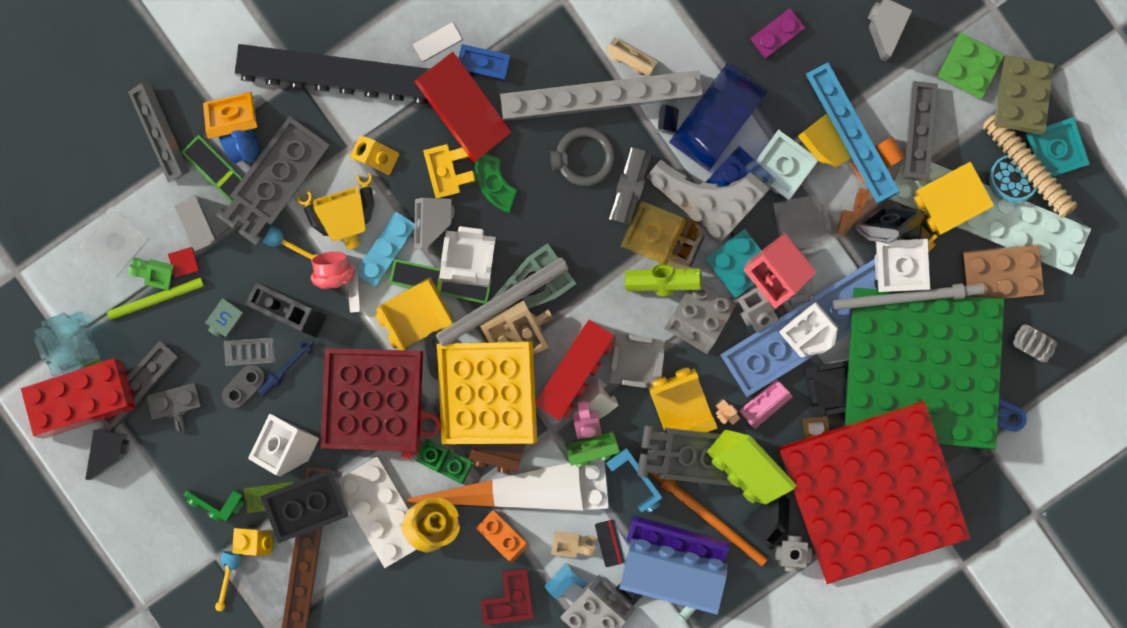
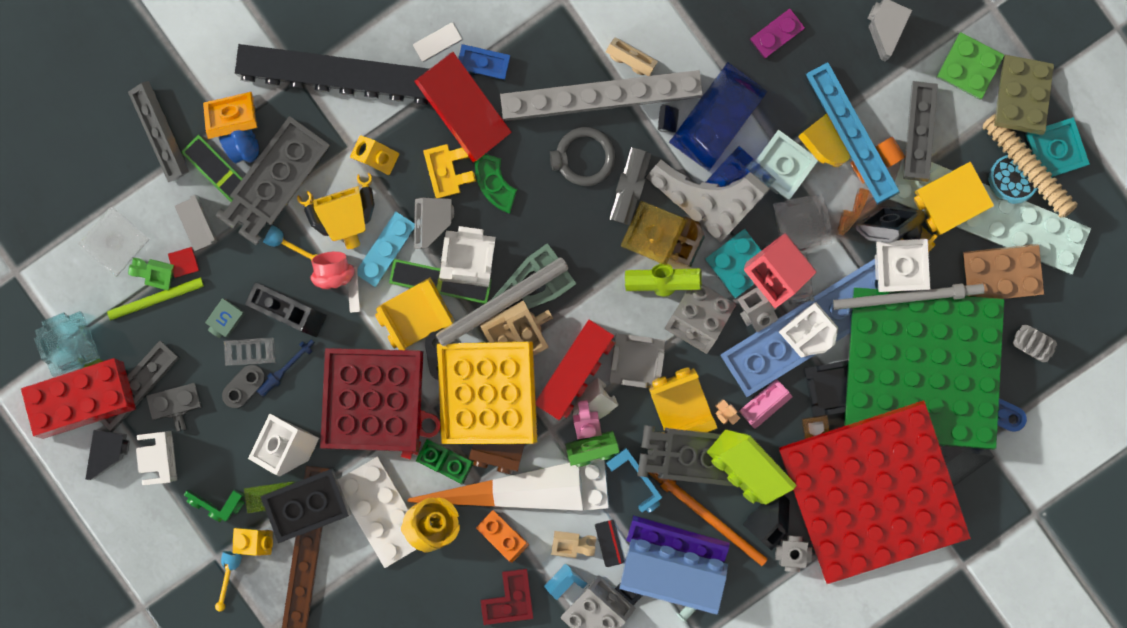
(157, 458): none -> white panel

